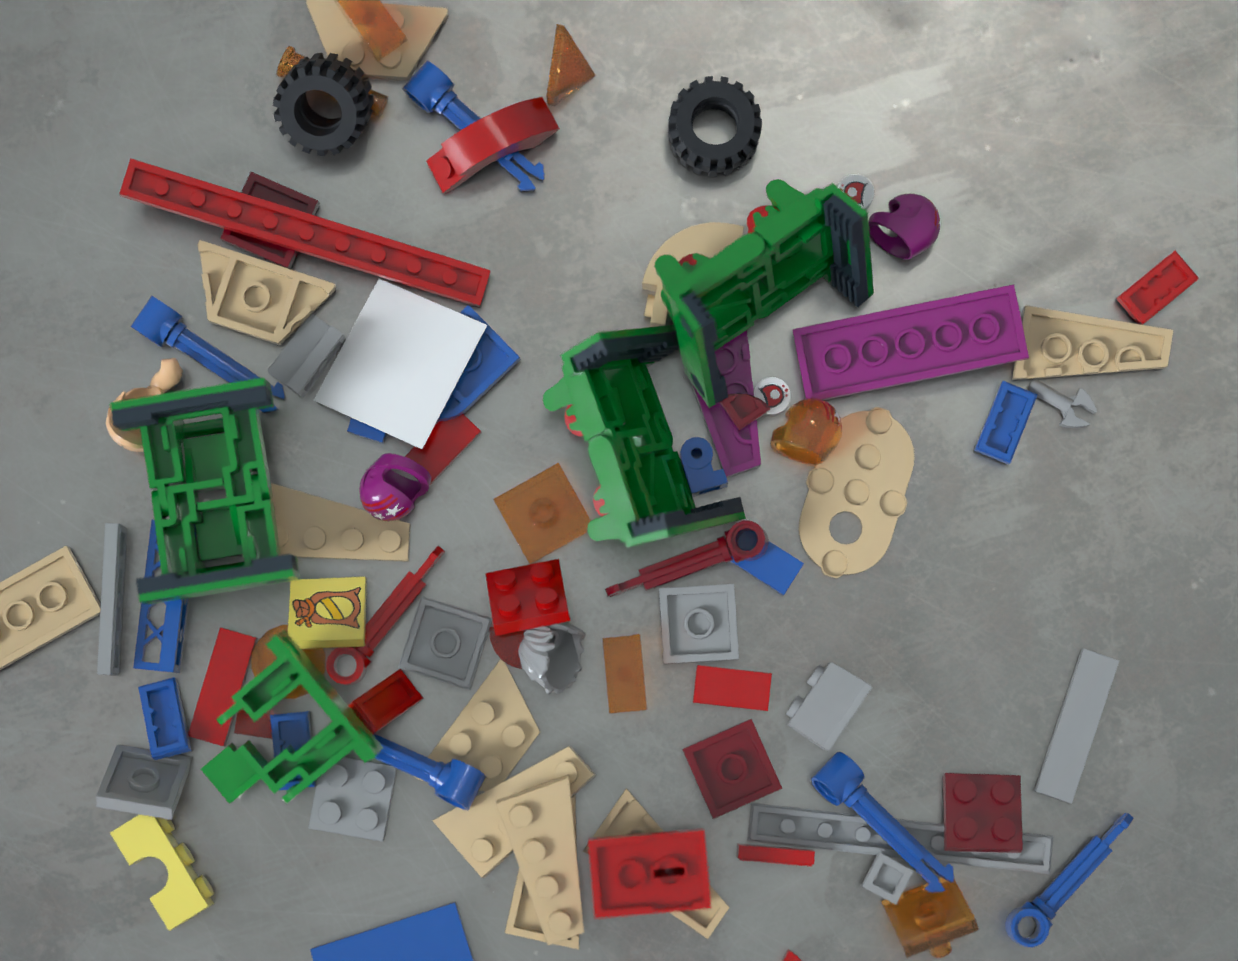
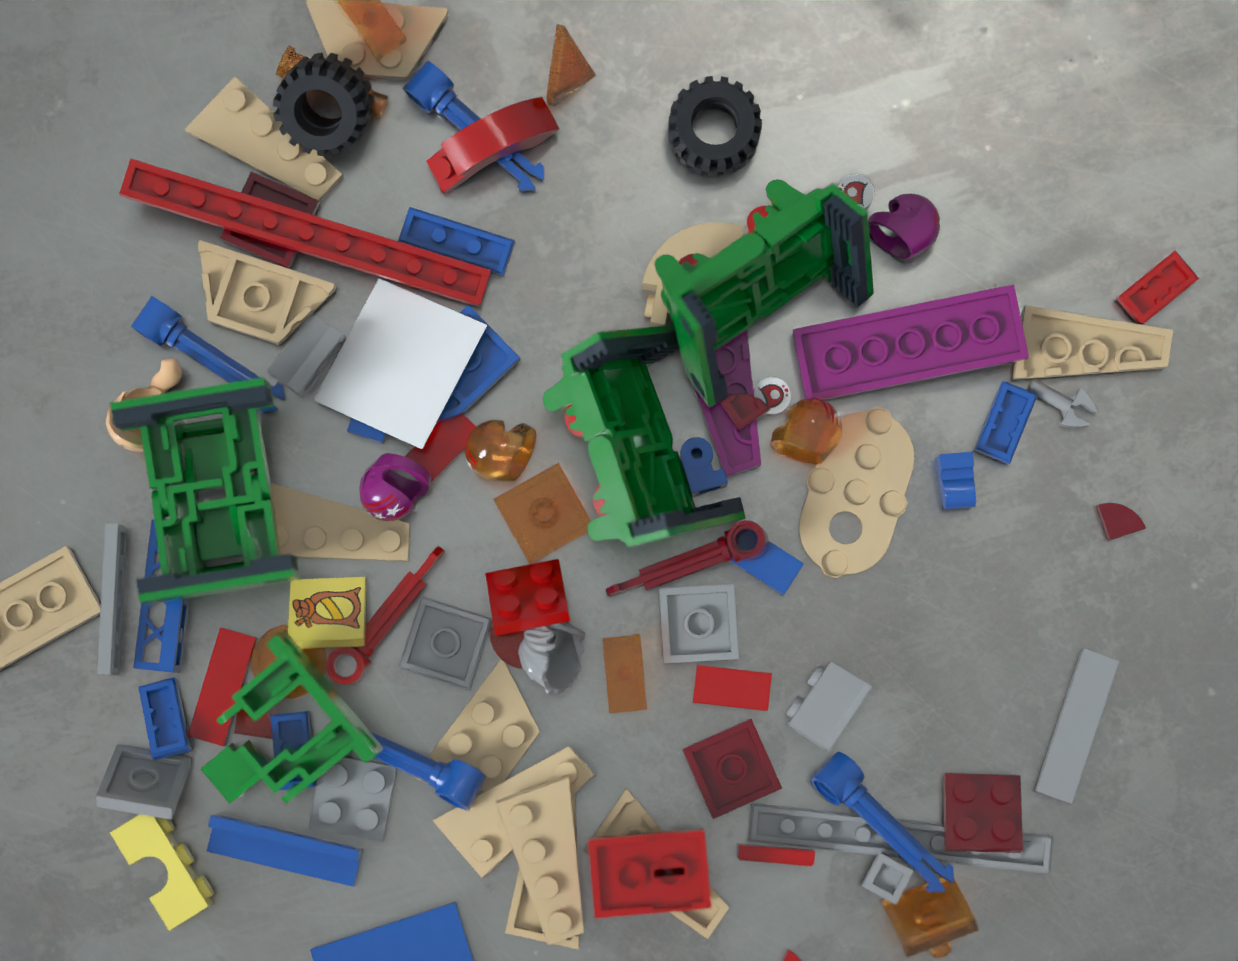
(246, 130): none -> tan wing
(284, 849): none -> blue fence
(385, 701): red tile -> none
(457, 240): none -> blue tile
(493, 451): none -> clear orange helmet
(956, 480): none -> blue leg
(1062, 888): blue piece -> none
(1119, 520): none -> dark red tile

